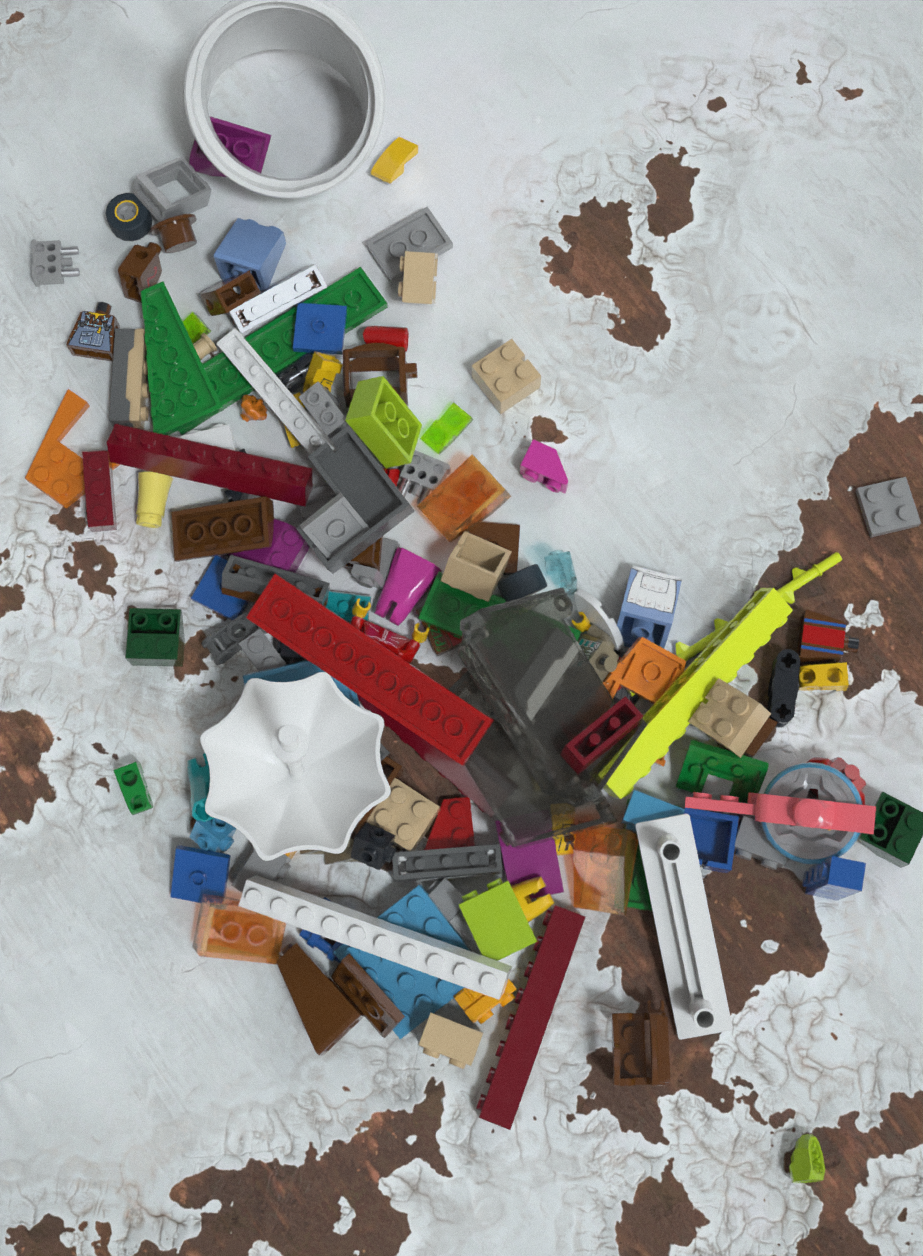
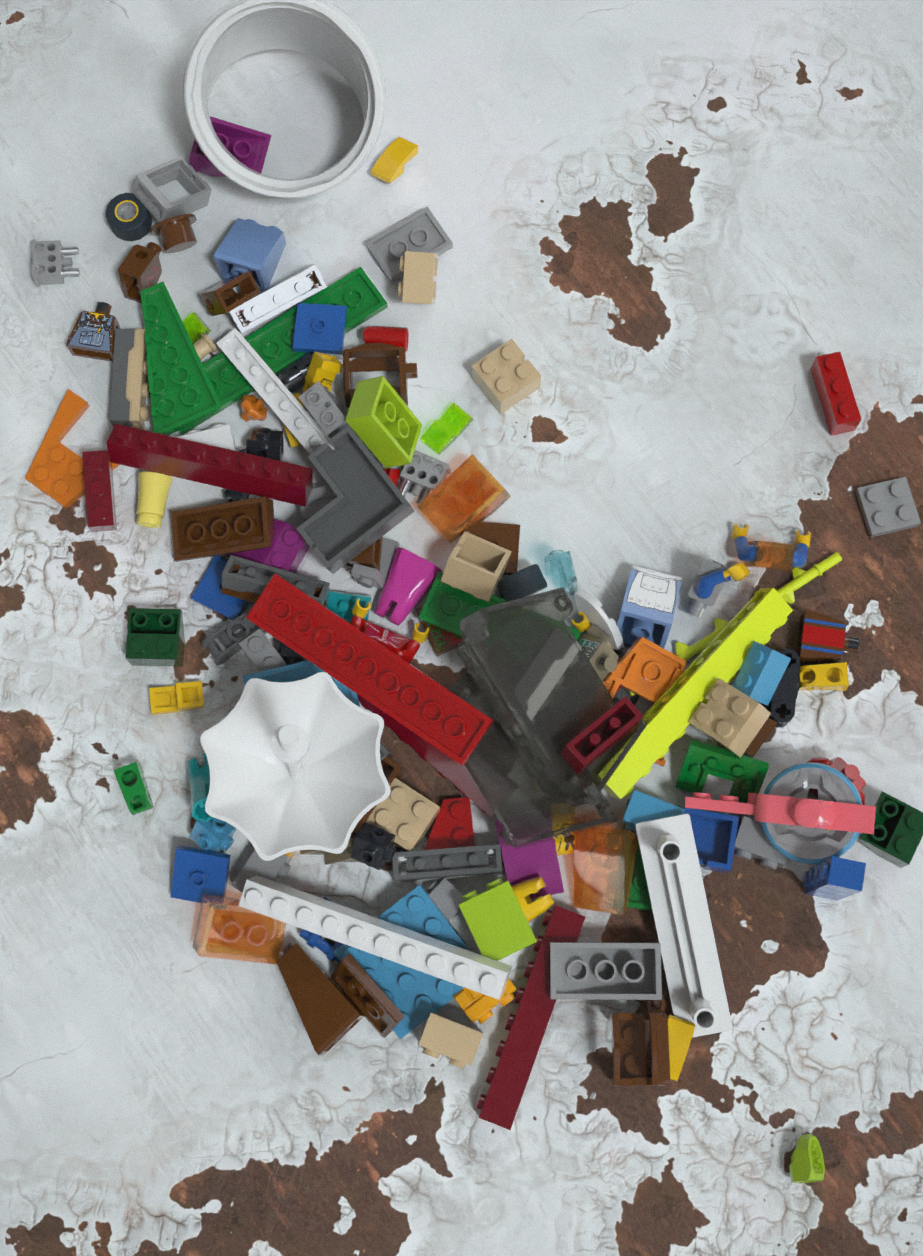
(176, 698): none -> yellow slope
(266, 444): none -> black brick
(334, 526): light grey plate -> none
(544, 466): dark pink slope -> none
(605, 971): none -> light grey slope
(680, 1036): none -> yellow slope
(710, 582): none -> torso
(761, 673): none -> dark azure brick
(771, 554): none -> torso
(835, 393): none -> red brick

